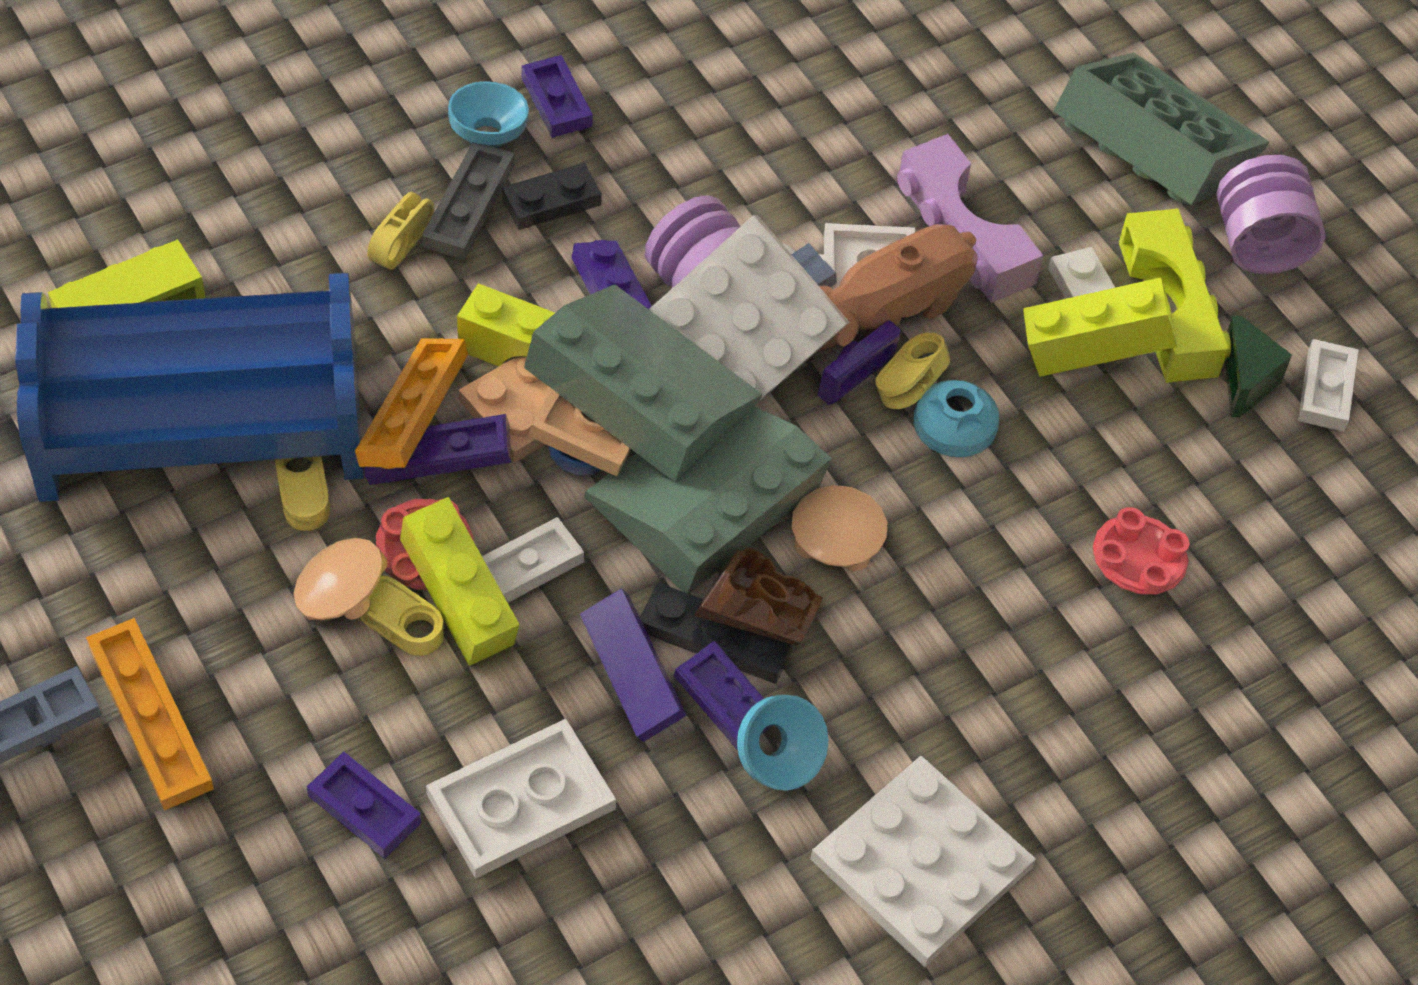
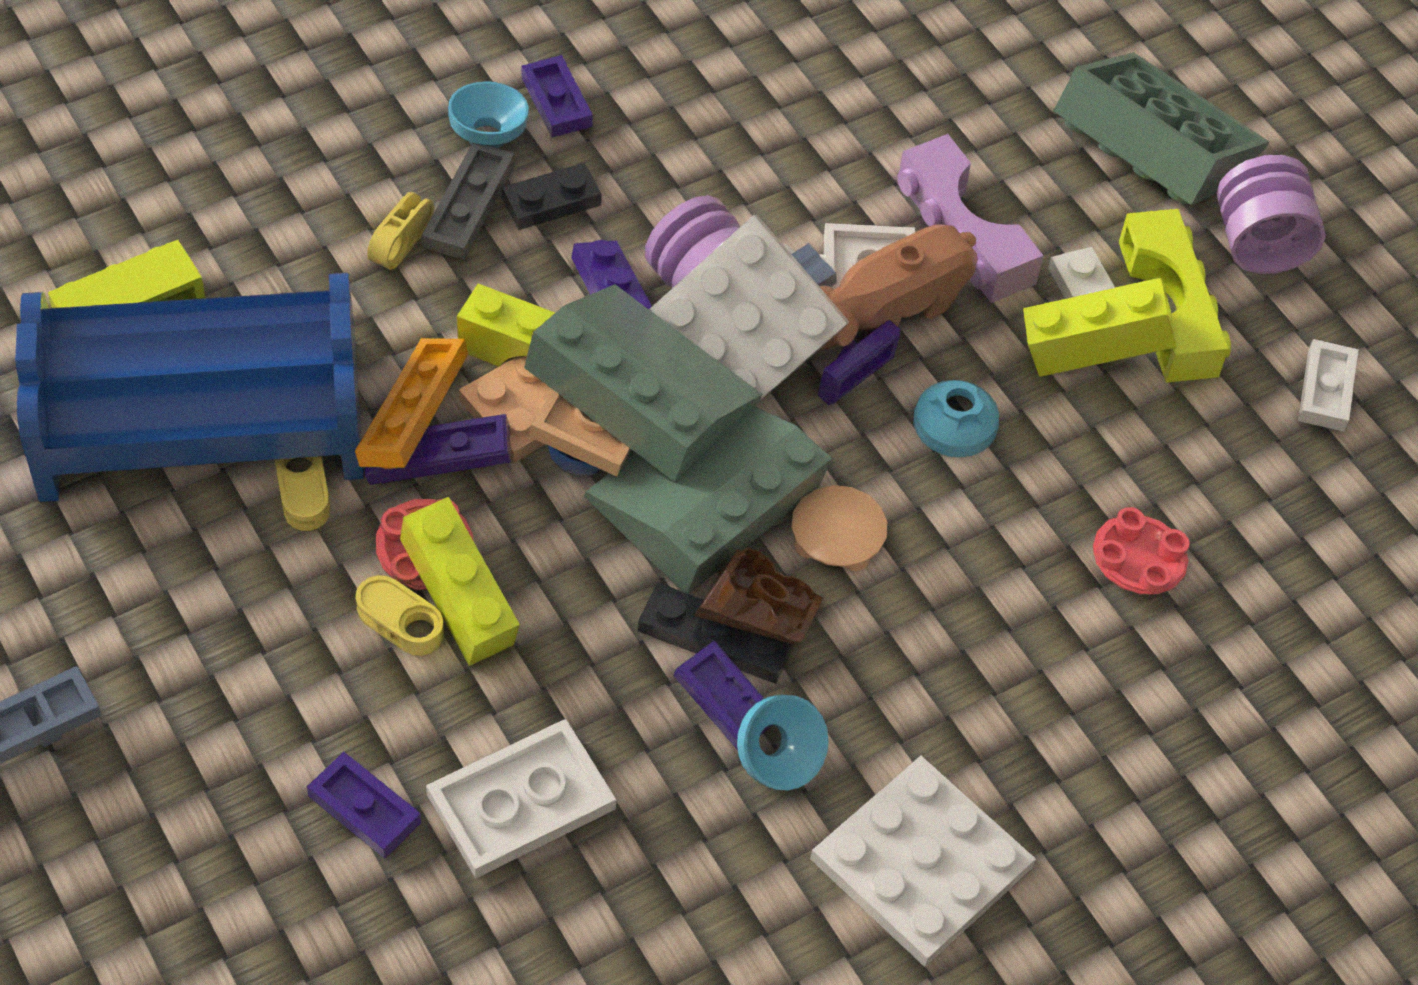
(150, 714): light orange plate -> none
(340, 580): light nougat dish -> none
(534, 559): white plate -> none
(632, 665): dark purple tile -> none
(906, 376): light yellow piece -> none
(1253, 366): dark green slope -> none

